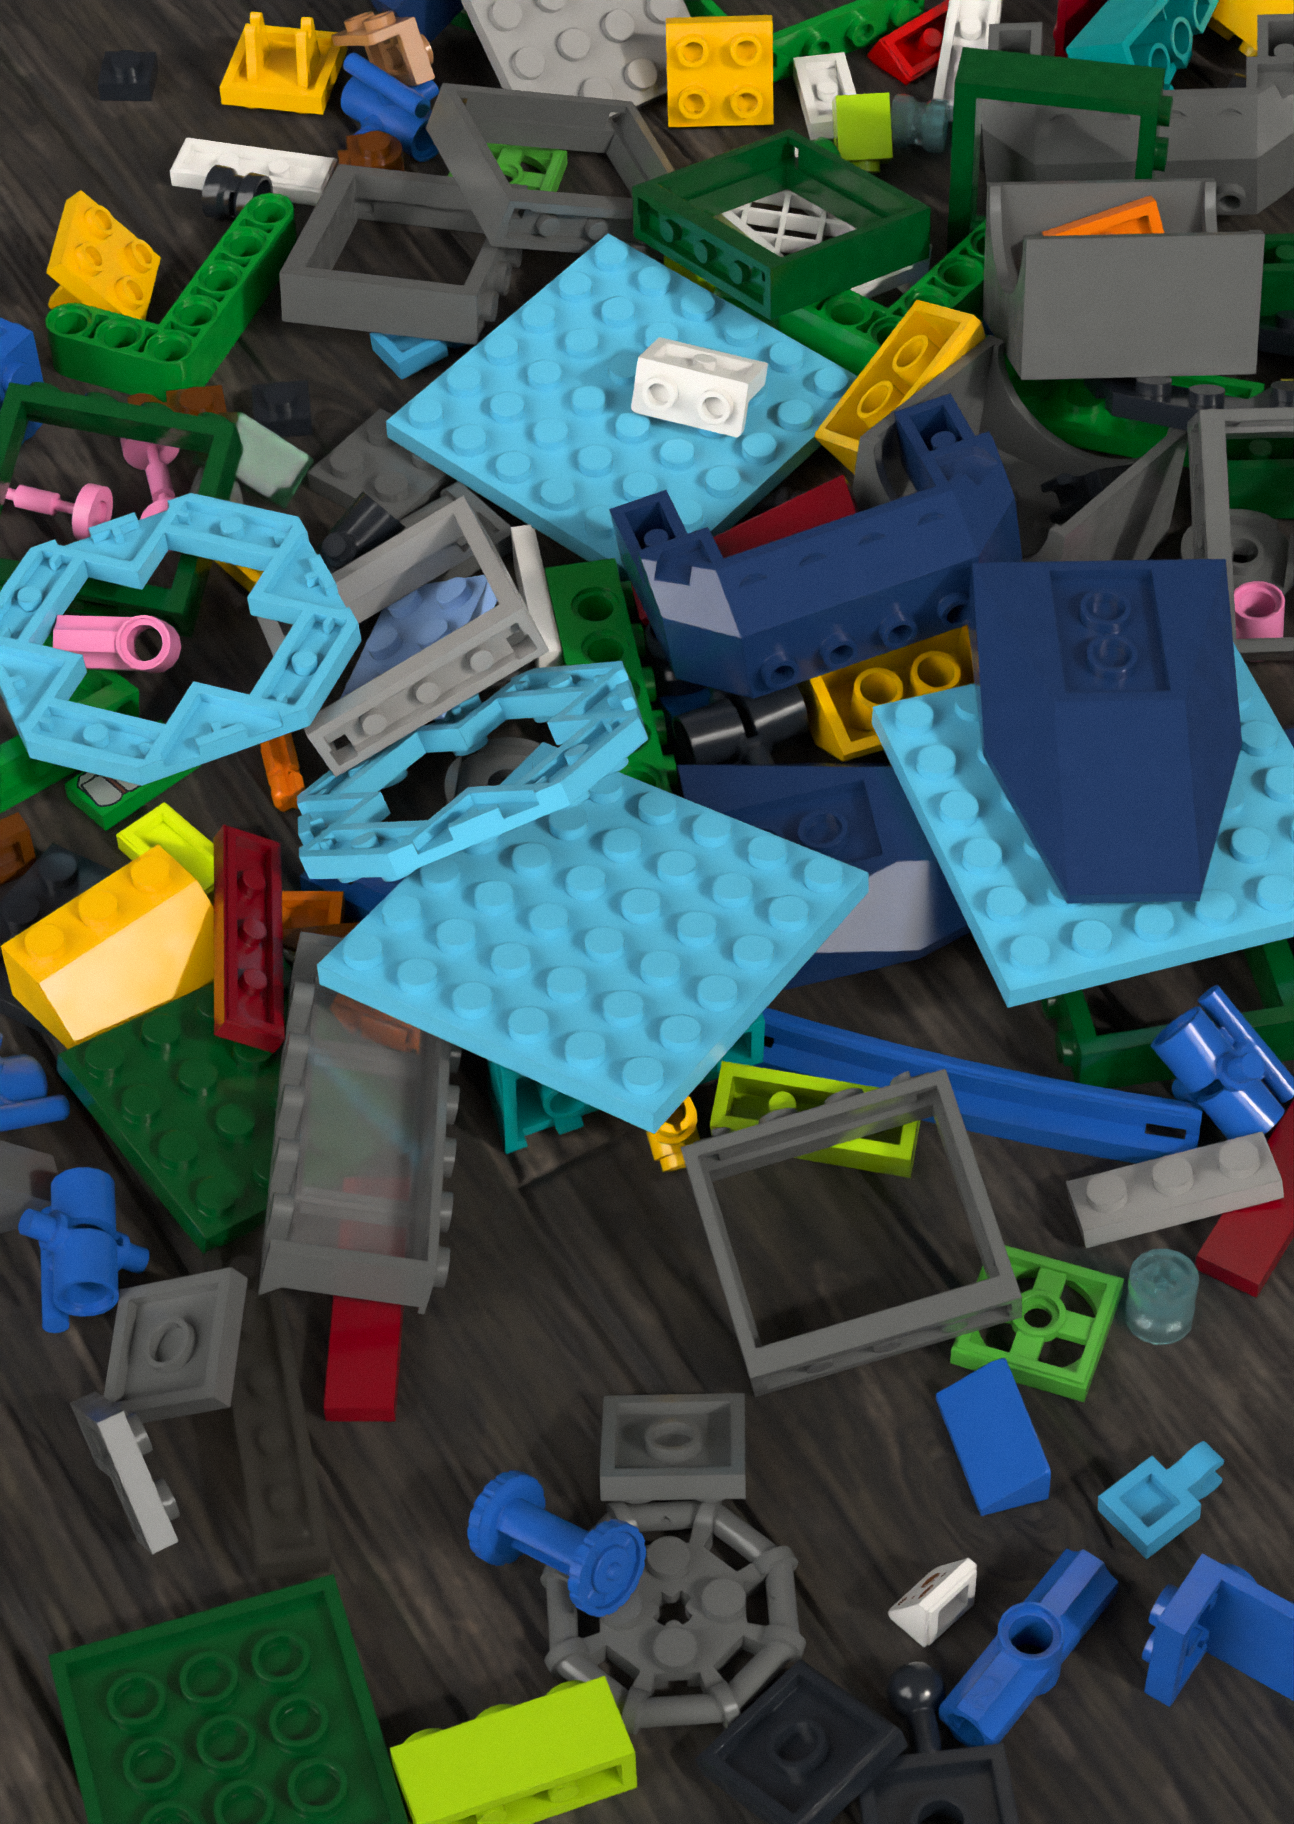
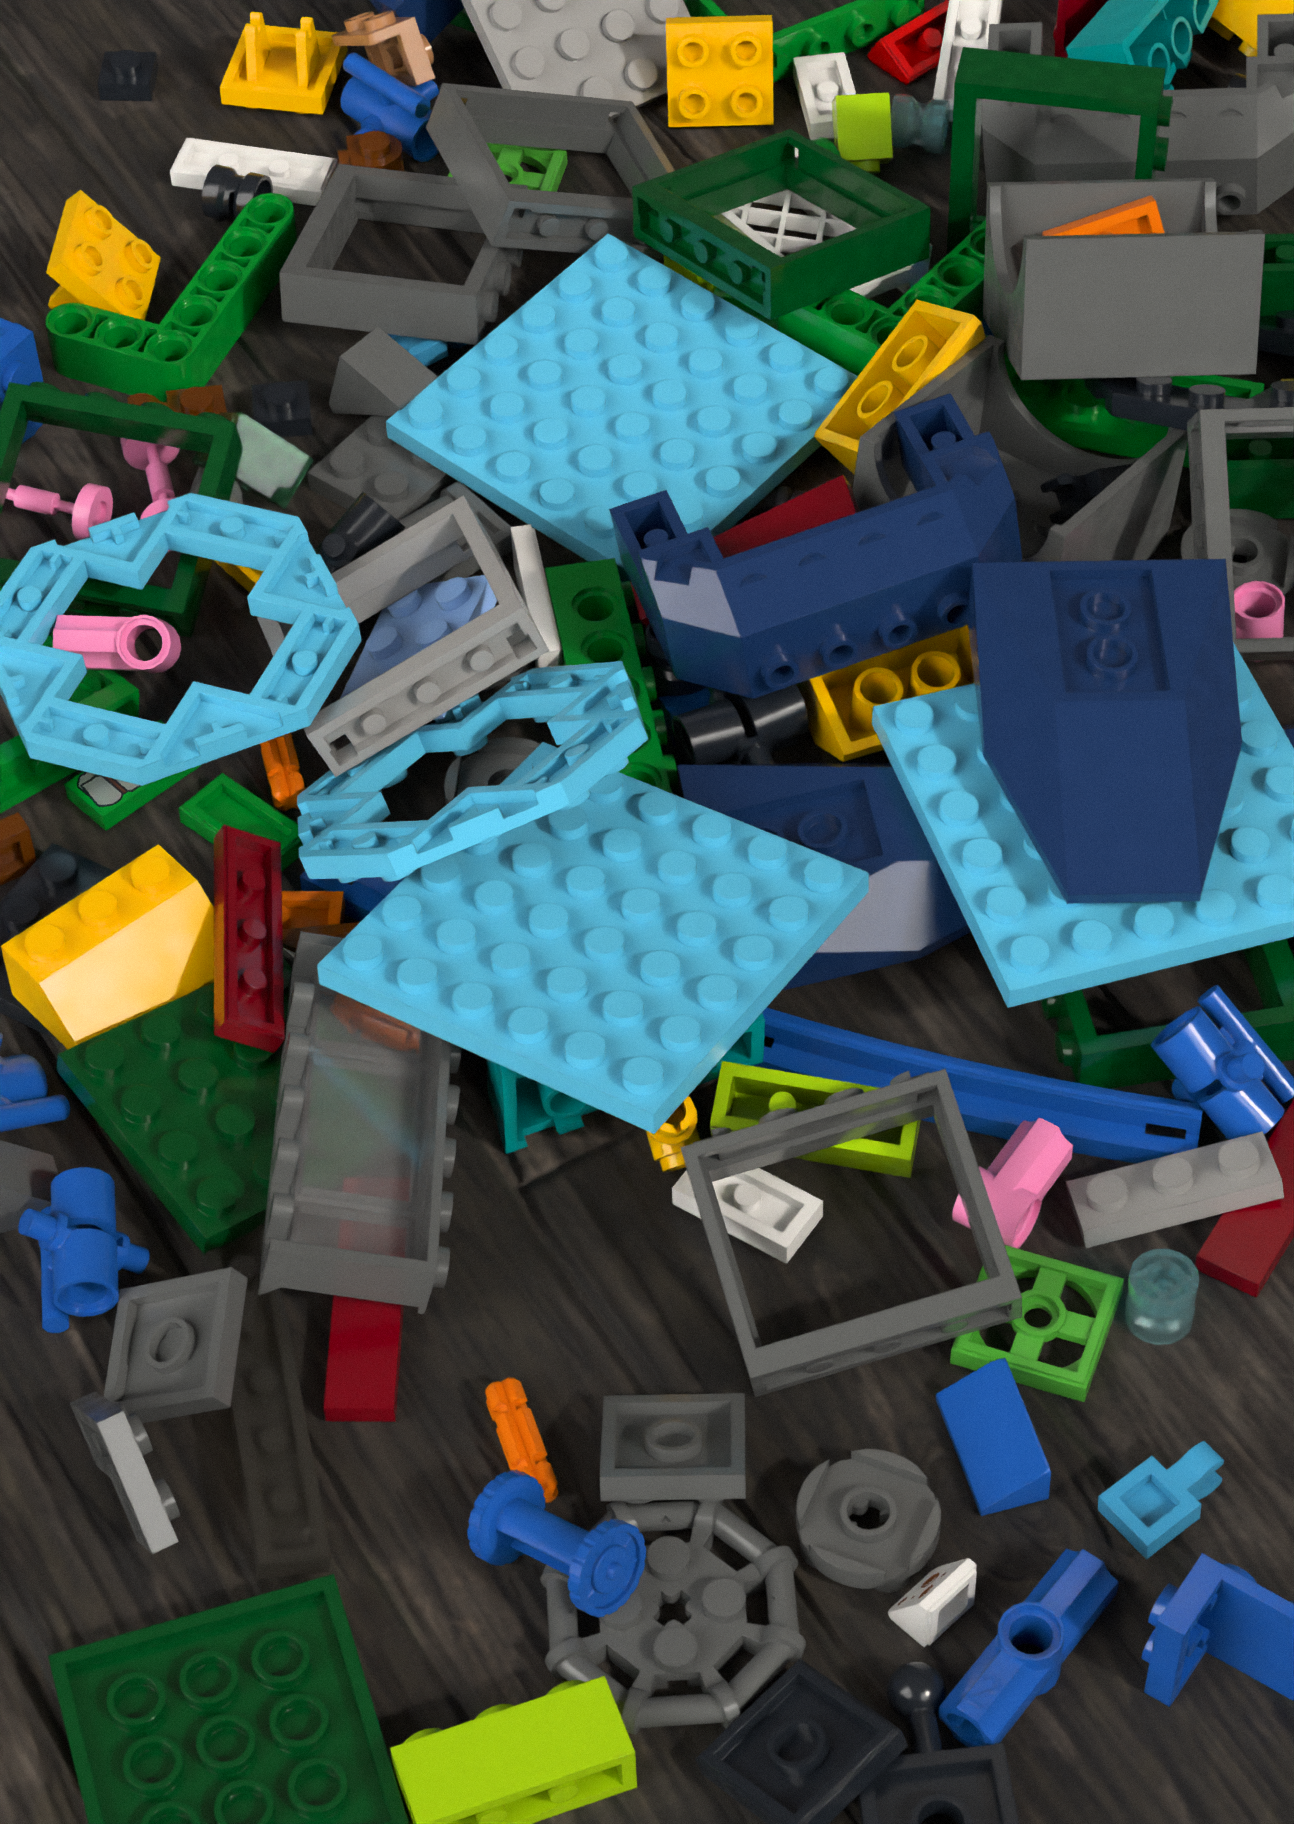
(177, 838): neon yellow tile -> none
(235, 806): none -> green tile
(377, 377): none -> dark grey slope
(520, 1433): none -> orange axle
(696, 386): white bracket -> none
(759, 1210): none -> white plate
(859, 1556): none -> dark grey plate
(1022, 1178): none -> bright pink piece

